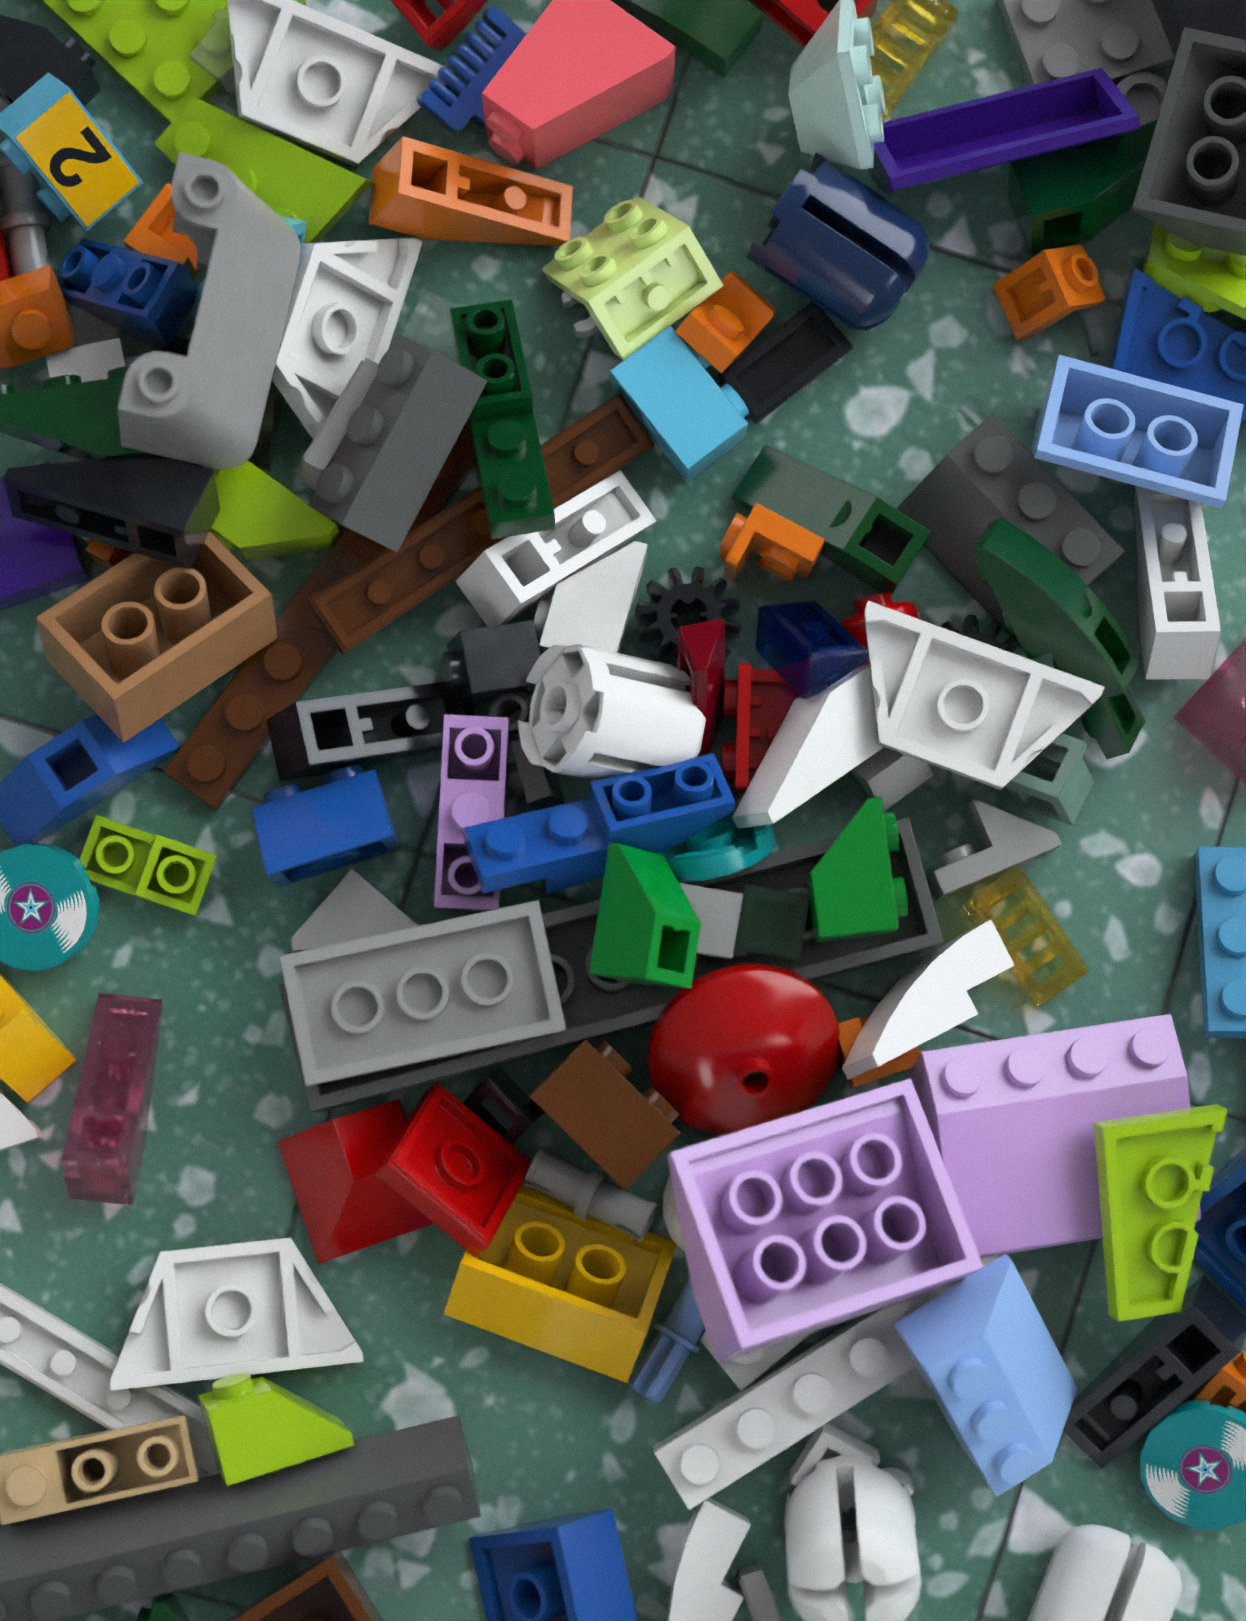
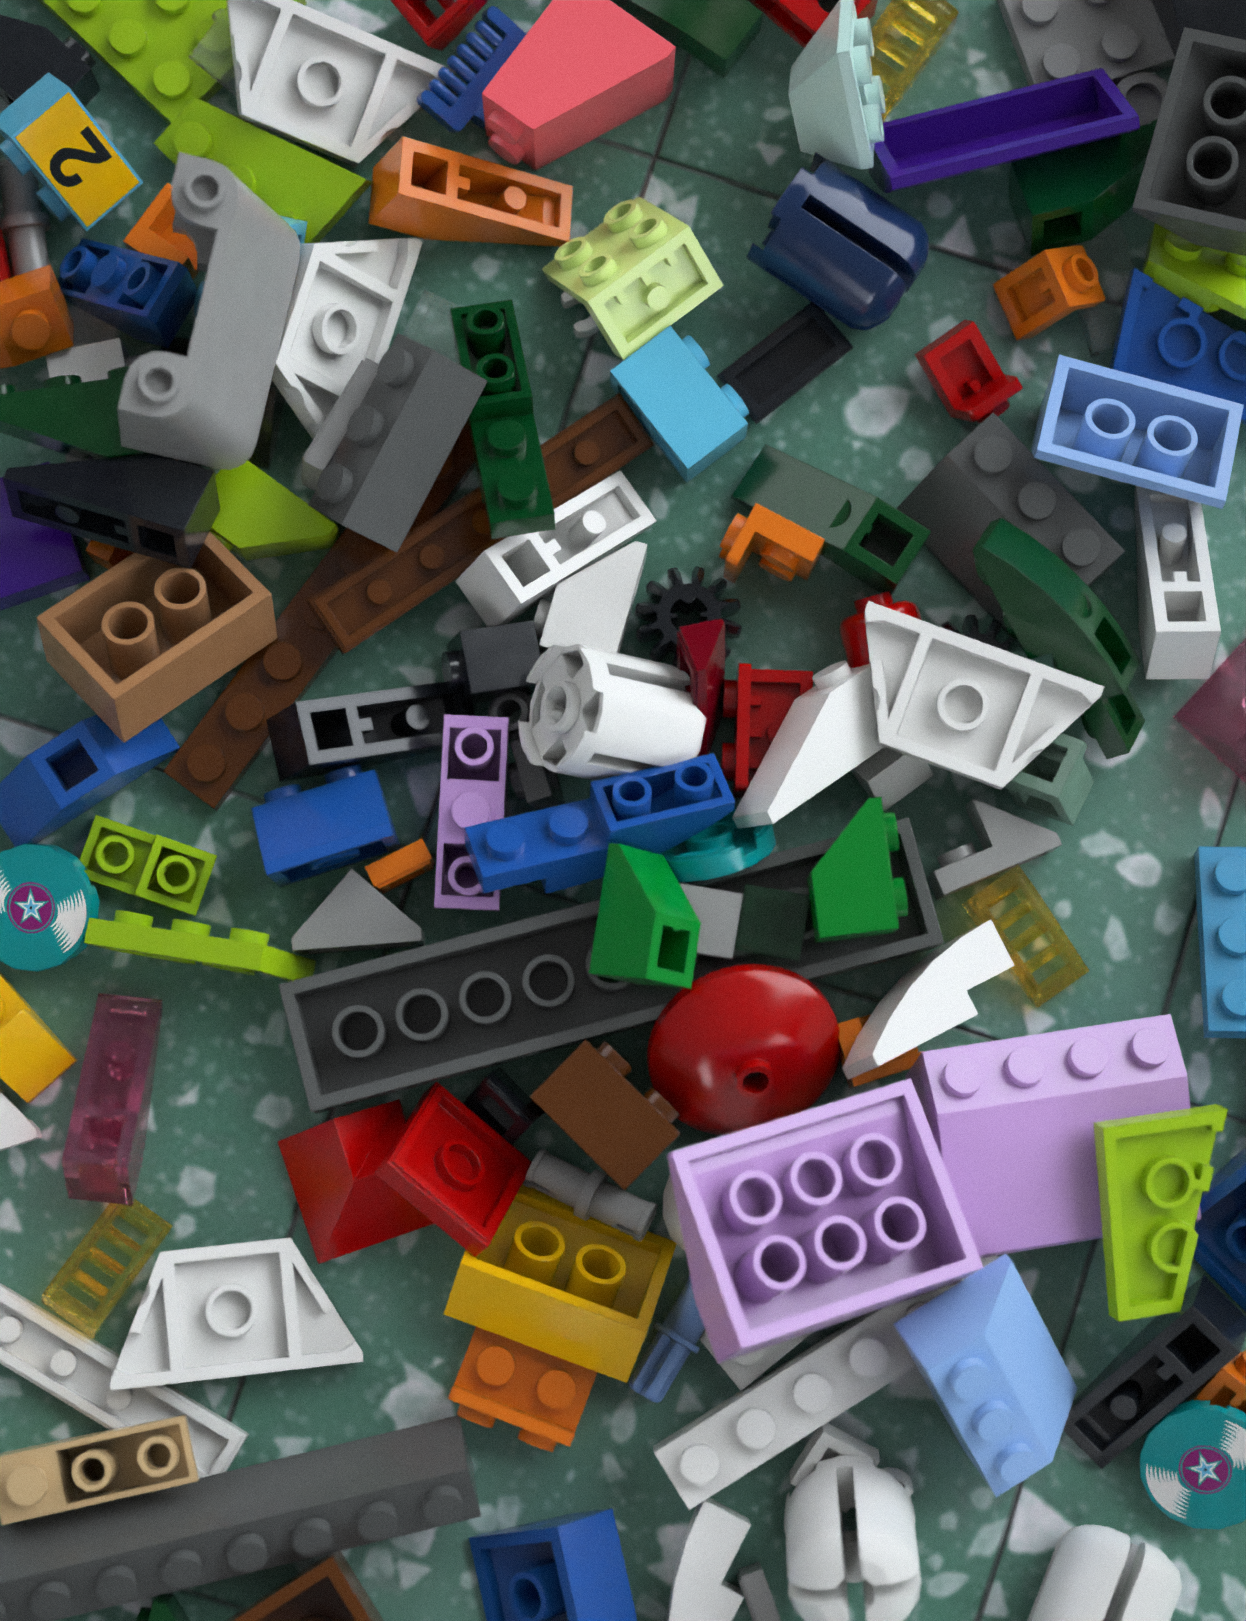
(73, 1310): none -> clear yellow slope
(190, 942): none -> lime wing
(265, 1427): lime slope -> none
(400, 866): none -> orange tile
(422, 993): light grey plate -> none
(521, 1388): none -> orange bracket
(726, 322): orange bracket -> none
(807, 646): clear blue slope -> none
(967, 374): none -> red bracket

